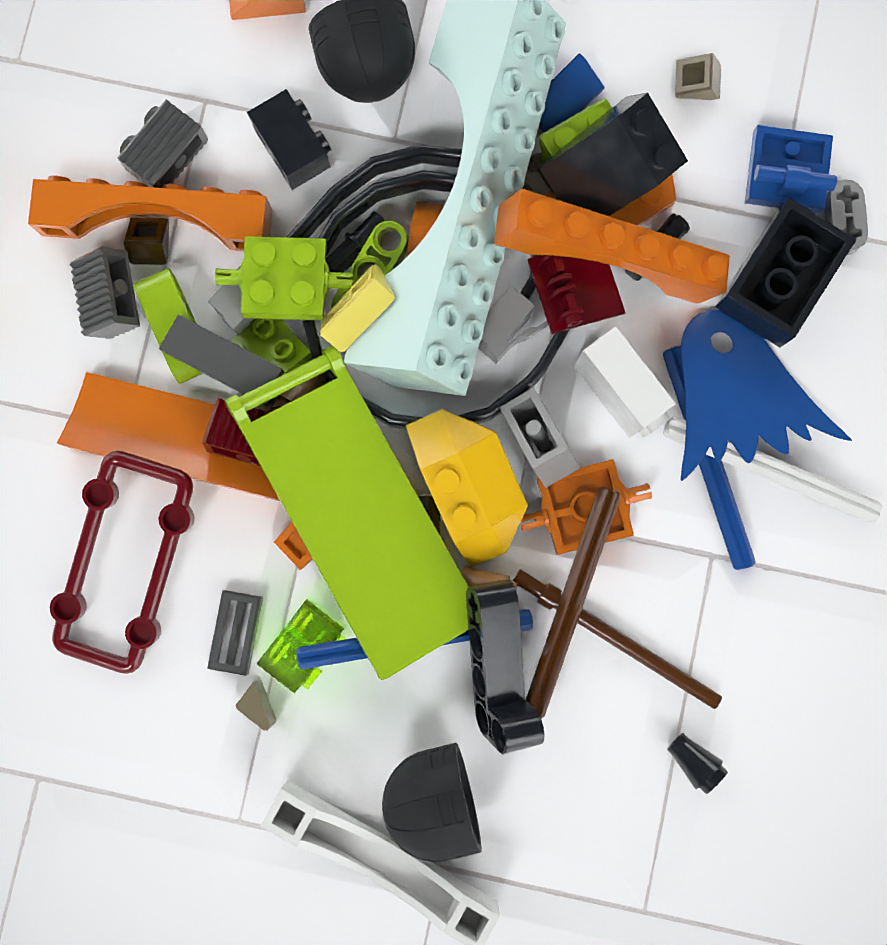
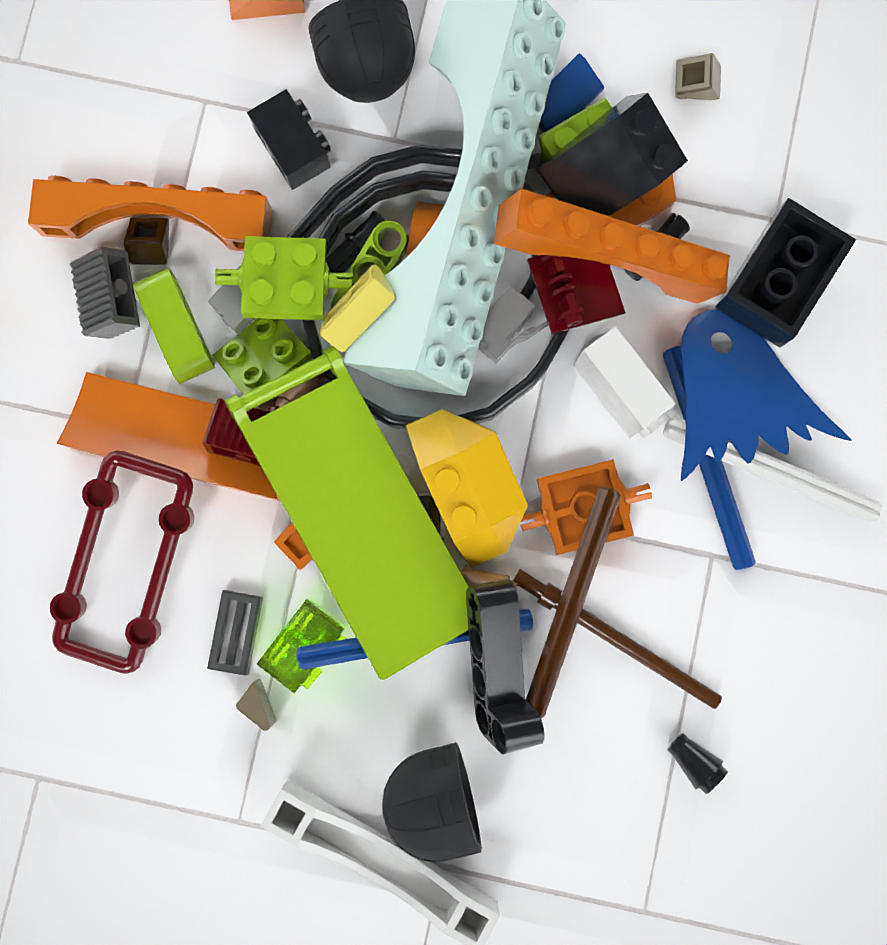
(162, 146): dark grey brick -> none
(217, 357): dark grey tile -> none
(539, 438): light grey brick -> none
(789, 166): blue plate -> none
(852, 216): light grey beam -> none

